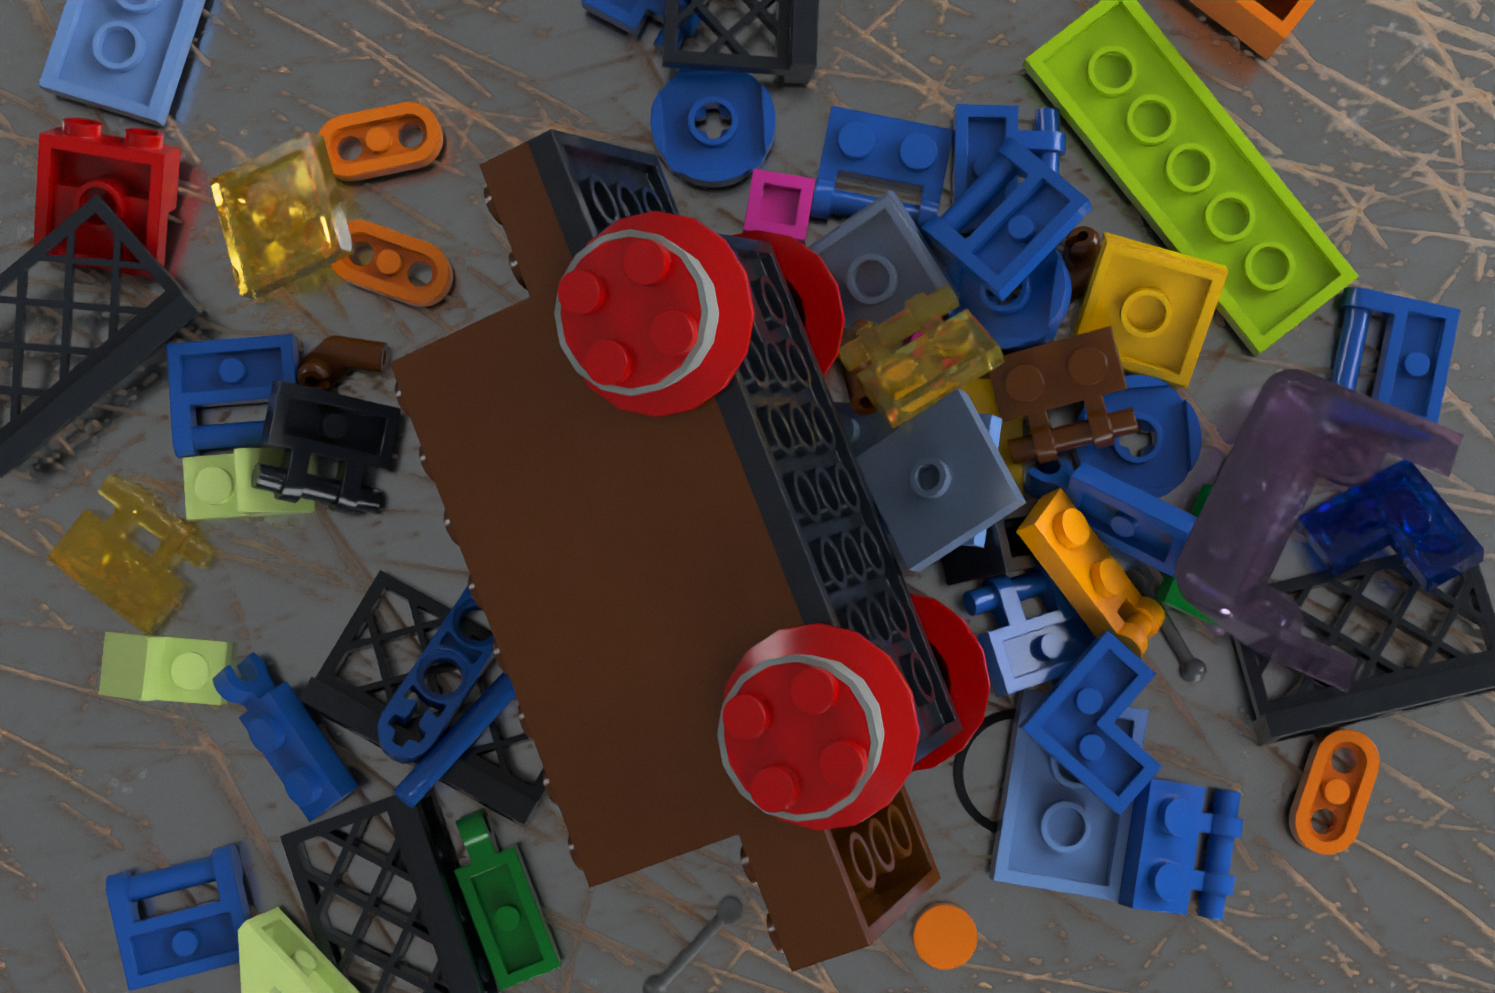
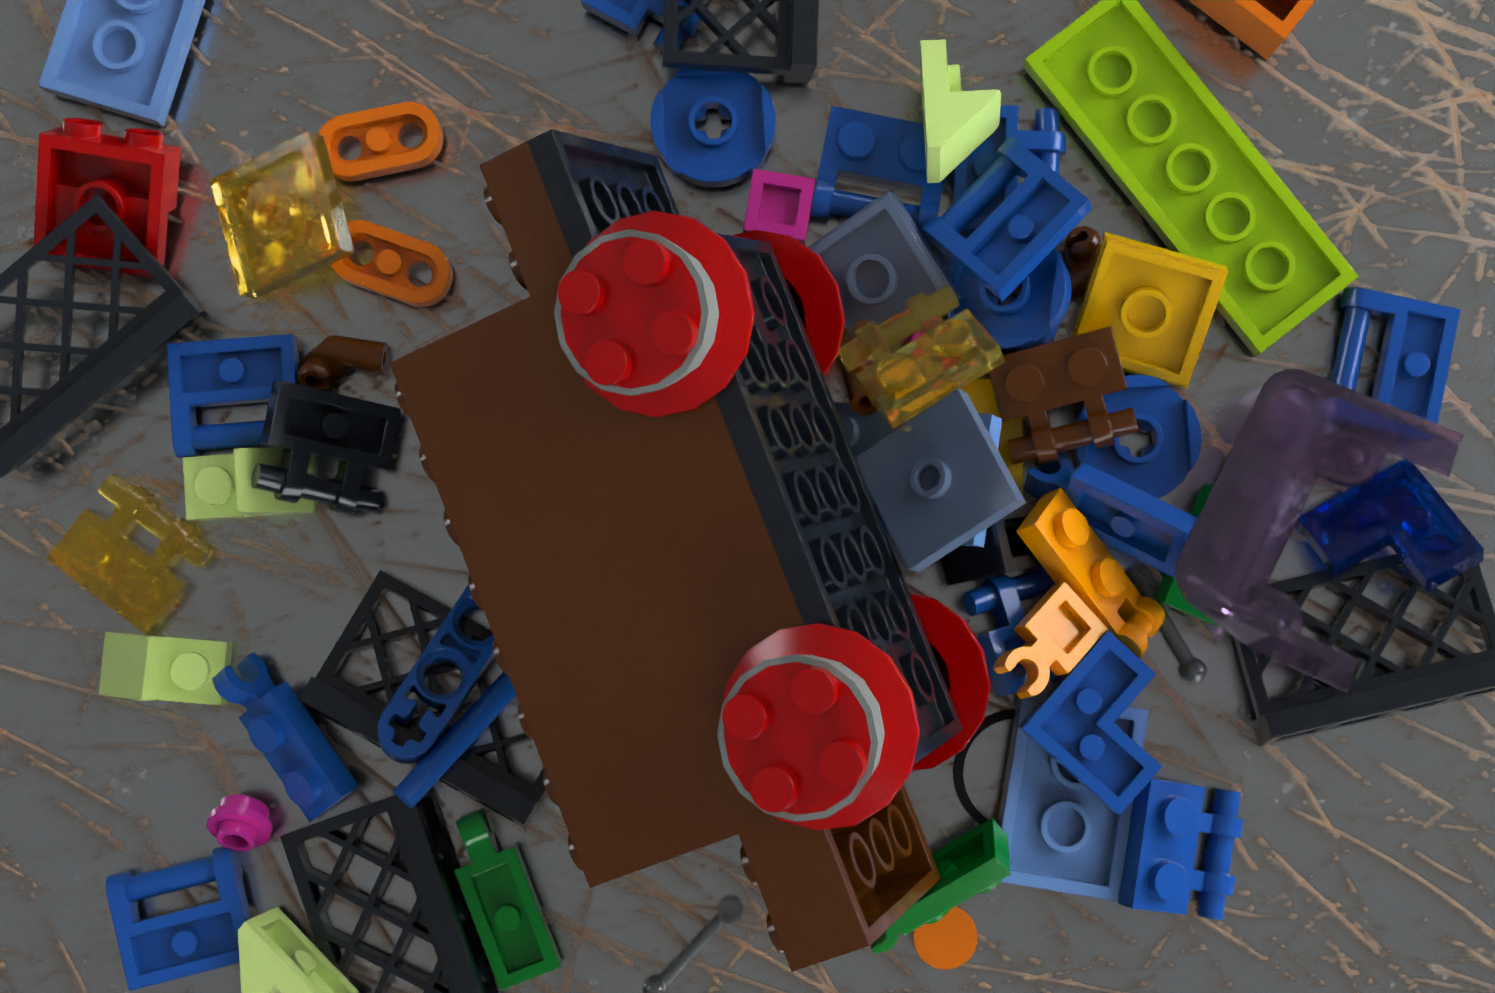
(240, 823): none -> dark pink plate
(952, 118): none -> yellowish green slope
(966, 868): none -> green plate
(1056, 638): none -> light orange plate
(1339, 793): orange plate -> none

